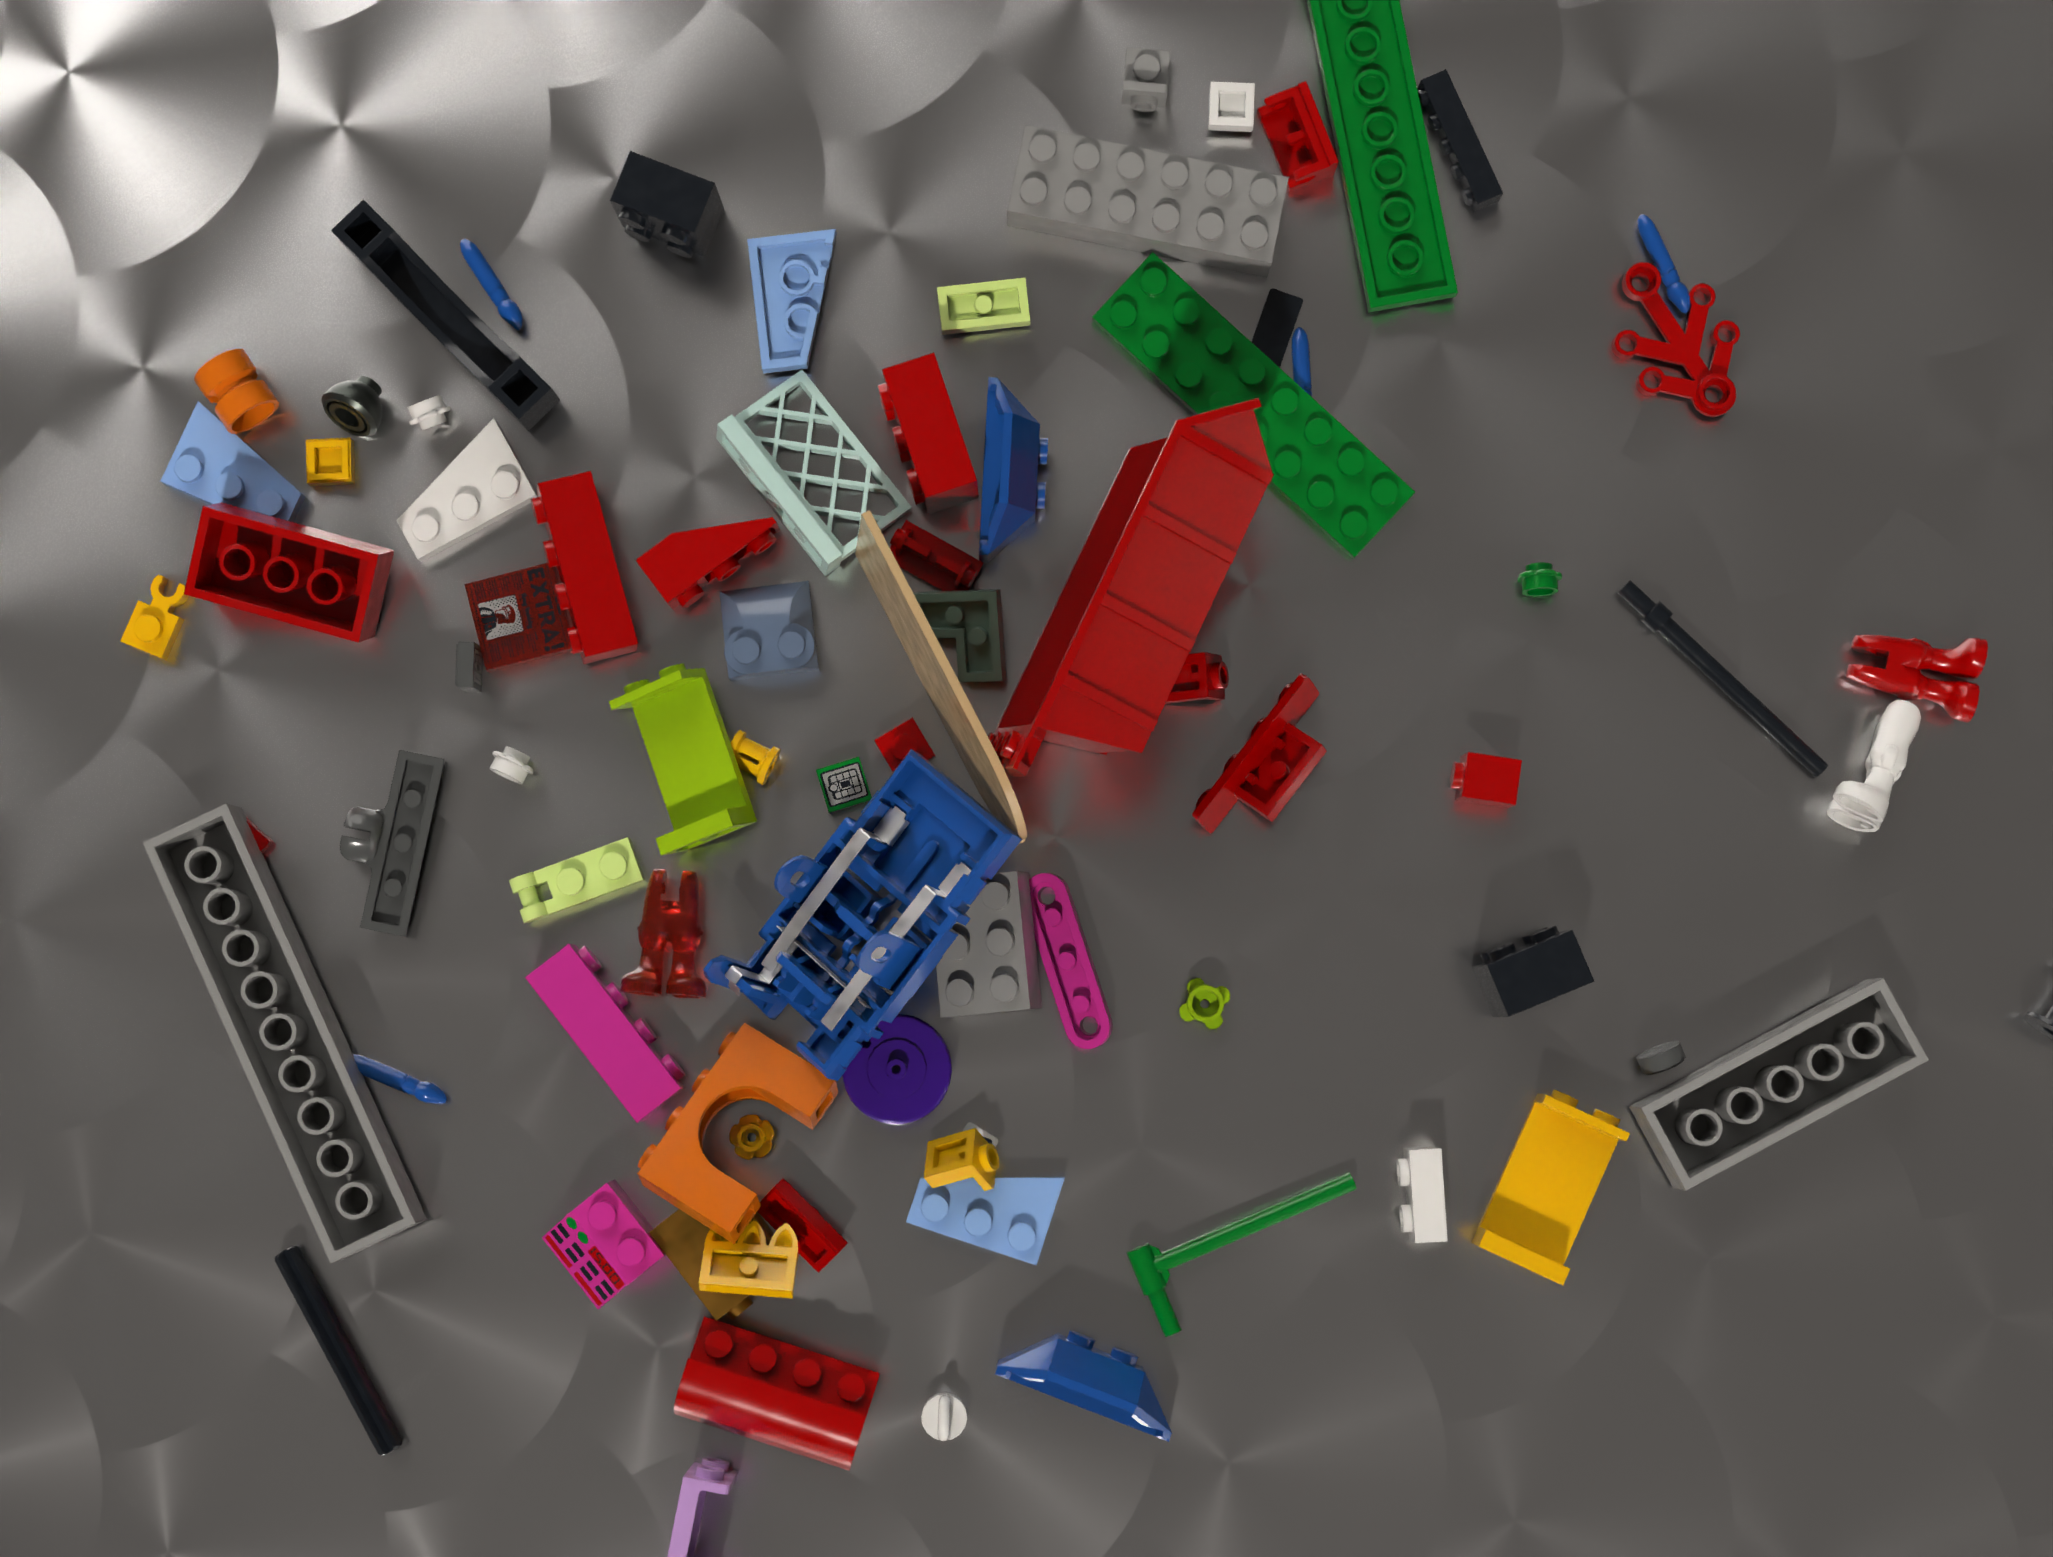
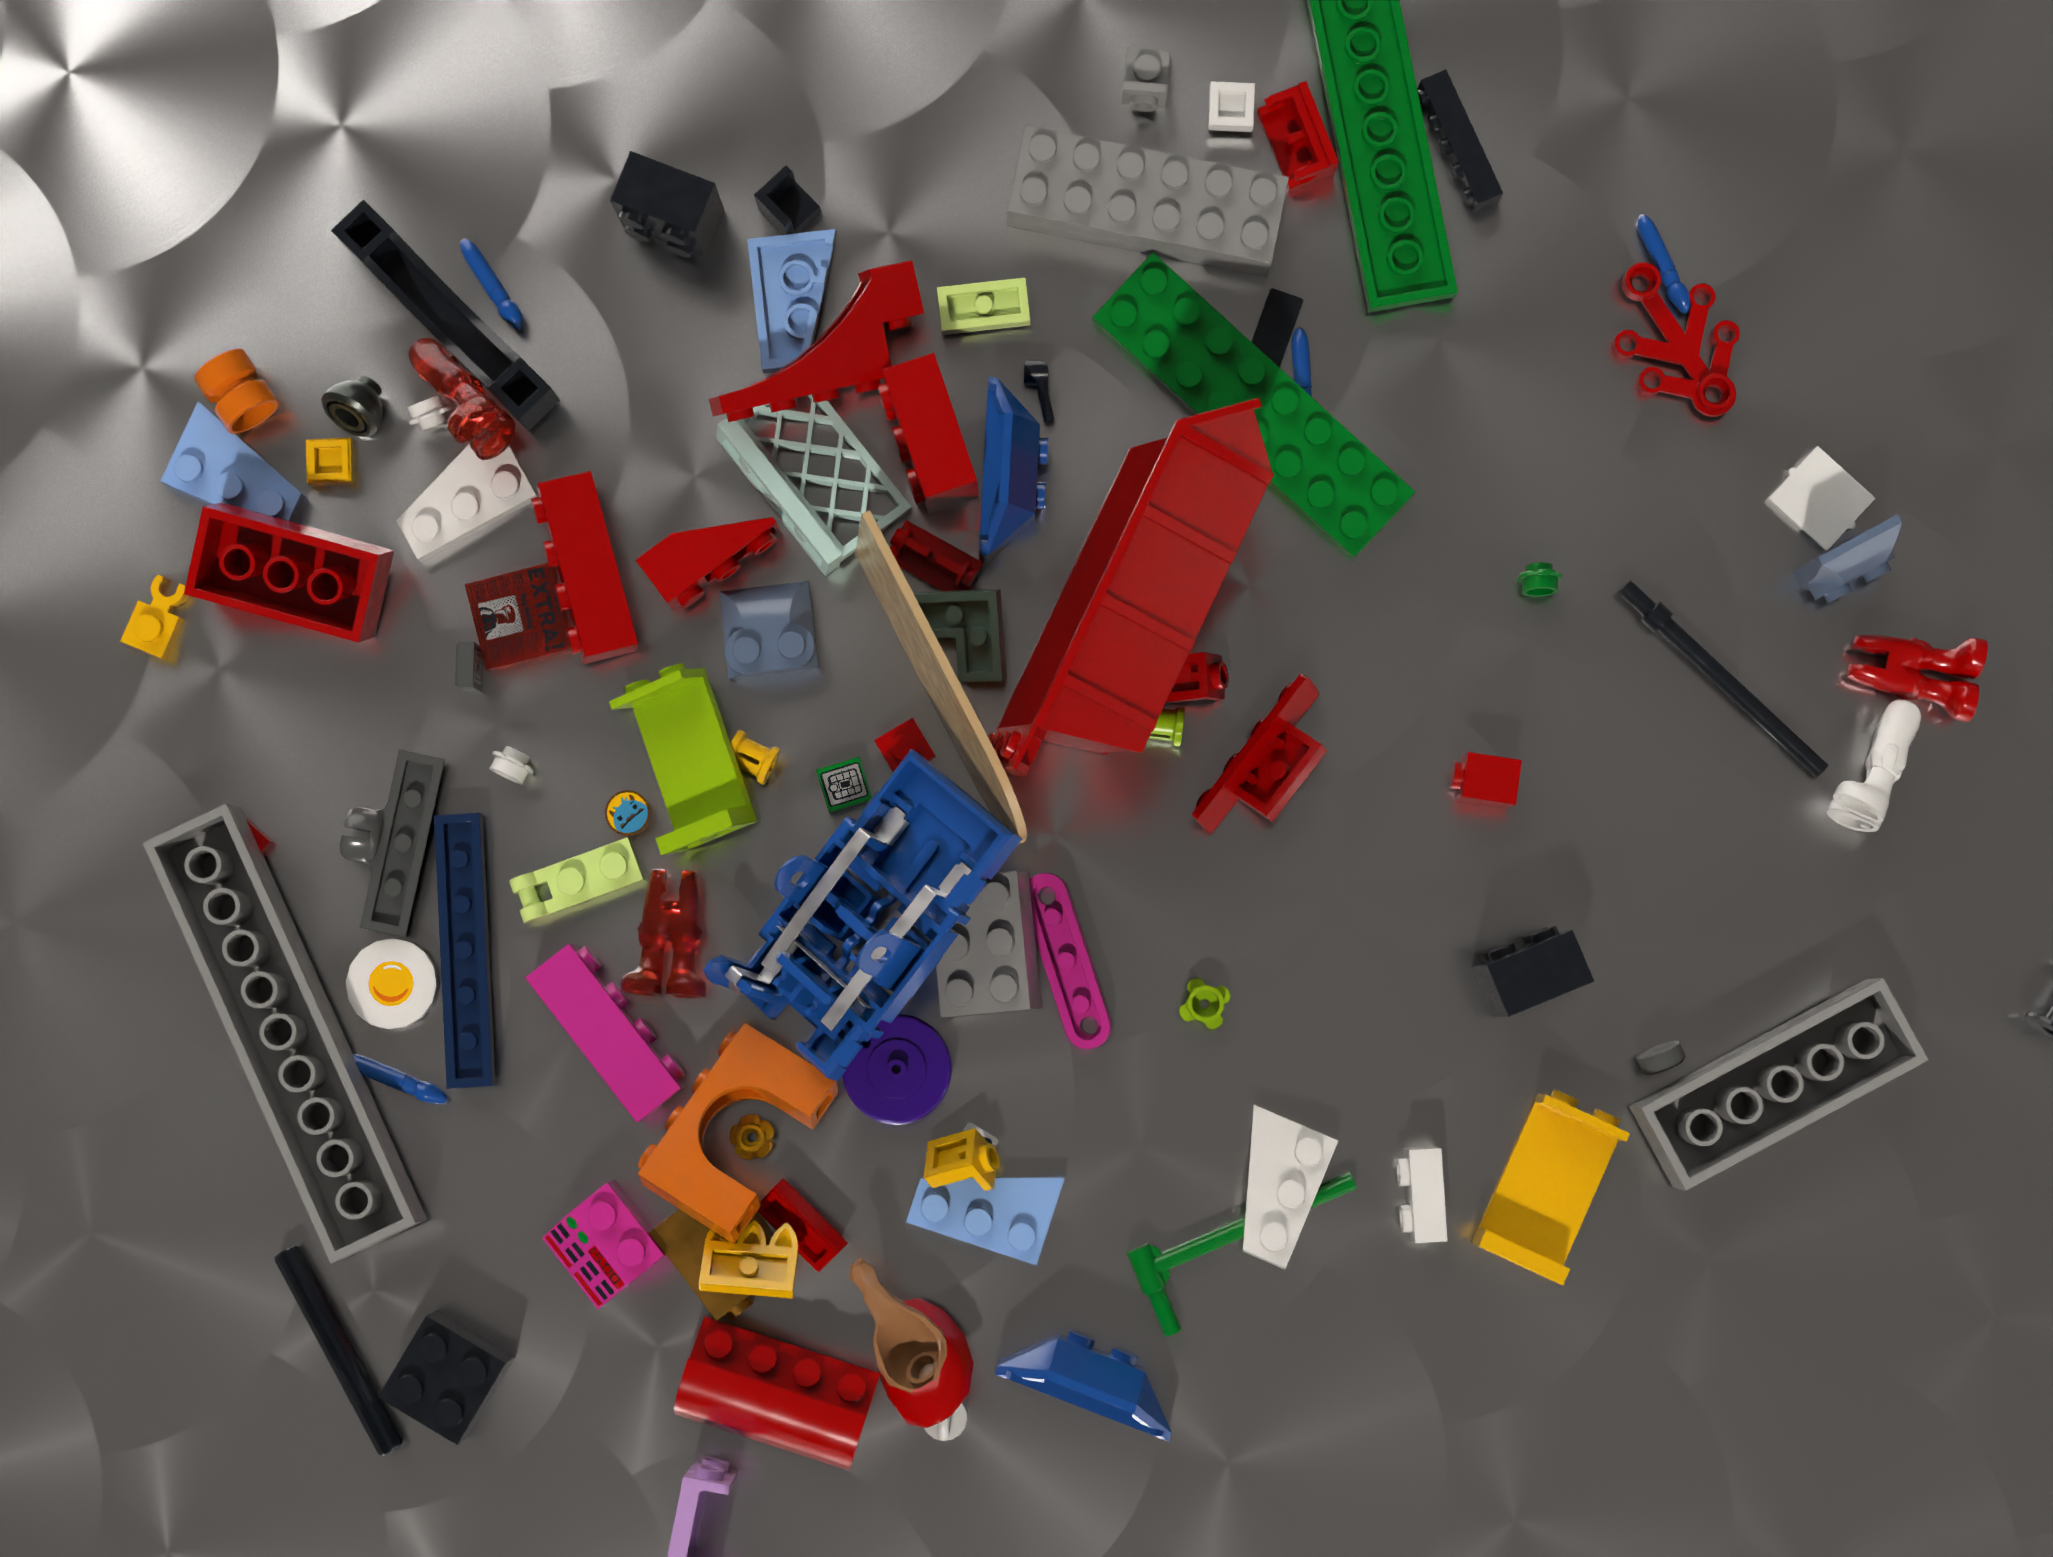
(392, 983): none -> white tile
(446, 1377): none -> black brick
(464, 950): none -> dark blue plate
(476, 416): none -> clear red piece
(628, 813): none -> tile
(786, 203): none -> black panel
(845, 354): none -> red arch
(914, 1334): none -> hat
(1037, 373): none -> black hand
(1169, 726): none -> lime bush
(1282, 1183): none -> white wing
(1821, 499): none -> white piece
(1861, 555): none -> sand blue slope

